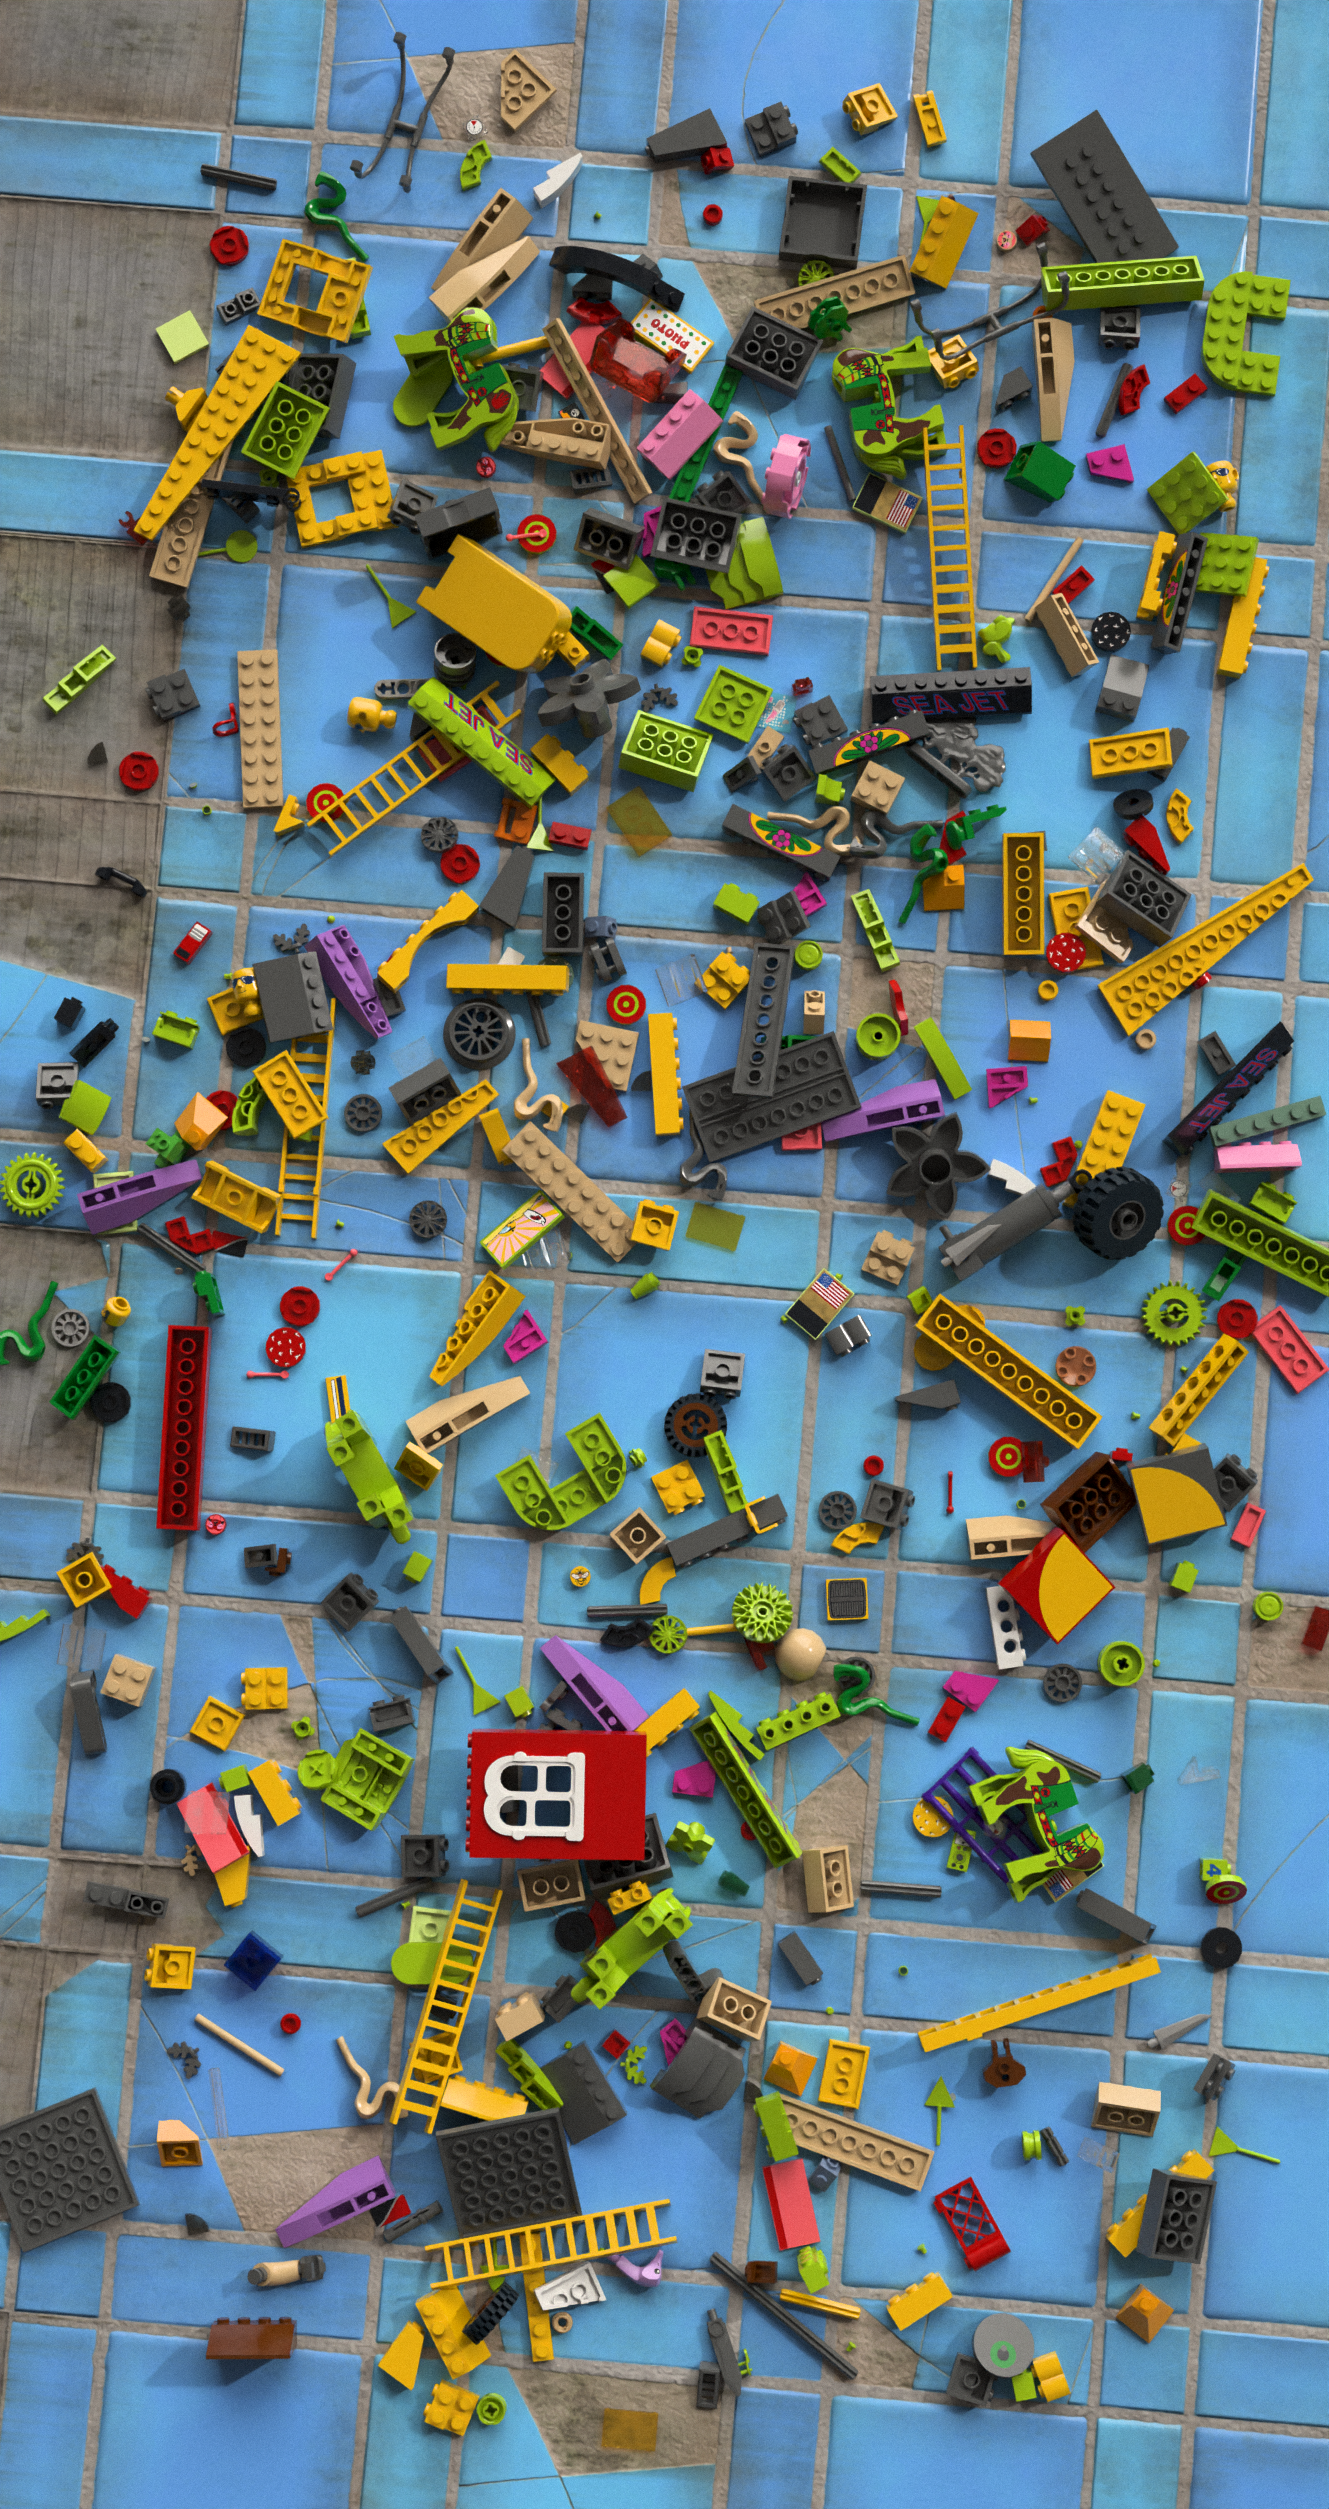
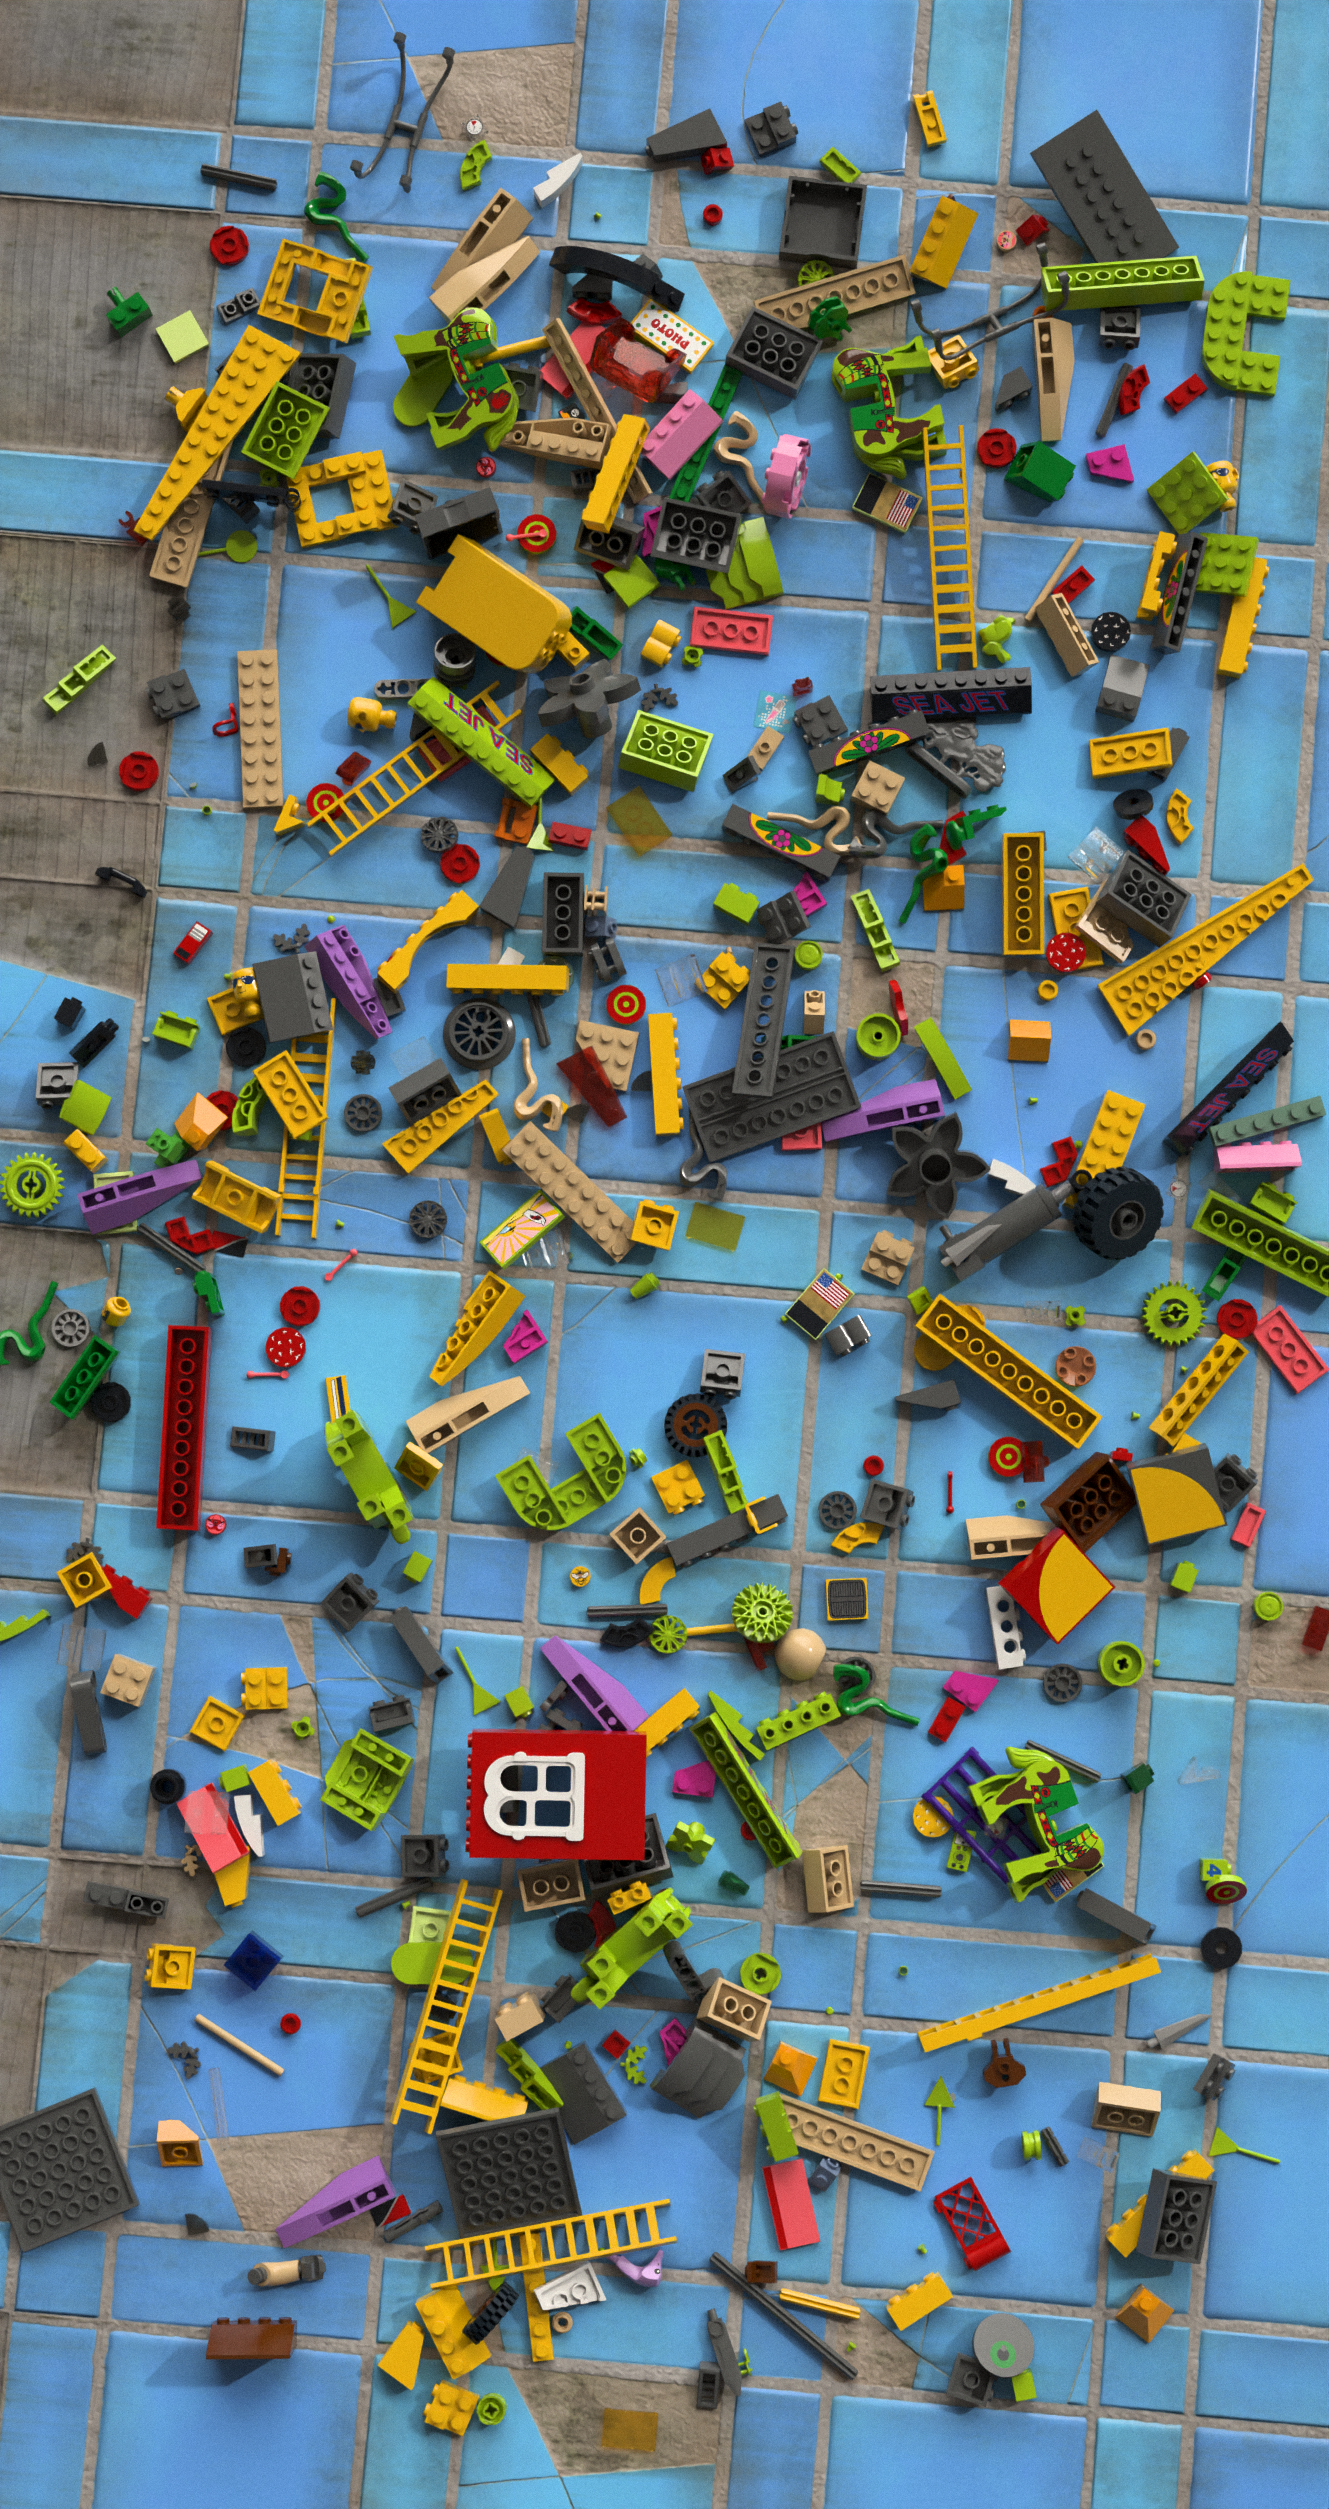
(127, 313): none -> green brick
(317, 1770): lime tile -> none
(353, 768): none -> clear red tile
(364, 2109): tan animal -> none
(522, 90): tan plate -> none
(595, 895): none -> tan piece
(615, 473): none -> yellow brick
(733, 704): lime plate -> none
(751, 2092): clear smoke tile -> none
(759, 1961): none -> lime plate
(787, 771): dark grey plate -> none
(801, 1959): dark grey brick -> none
(813, 2268): lime brick -> none
(840, 463): dark grey bar -> none
(869, 109): yellow plate -> none
(927, 208): lime piece -> none
(1005, 1083): dark pink wing -> none
(1043, 1311): none -> clear slope
(1051, 2376): yellow brick -> none
(1180, 1225): red tile -> none
(1216, 1053): dark grey plate -> none

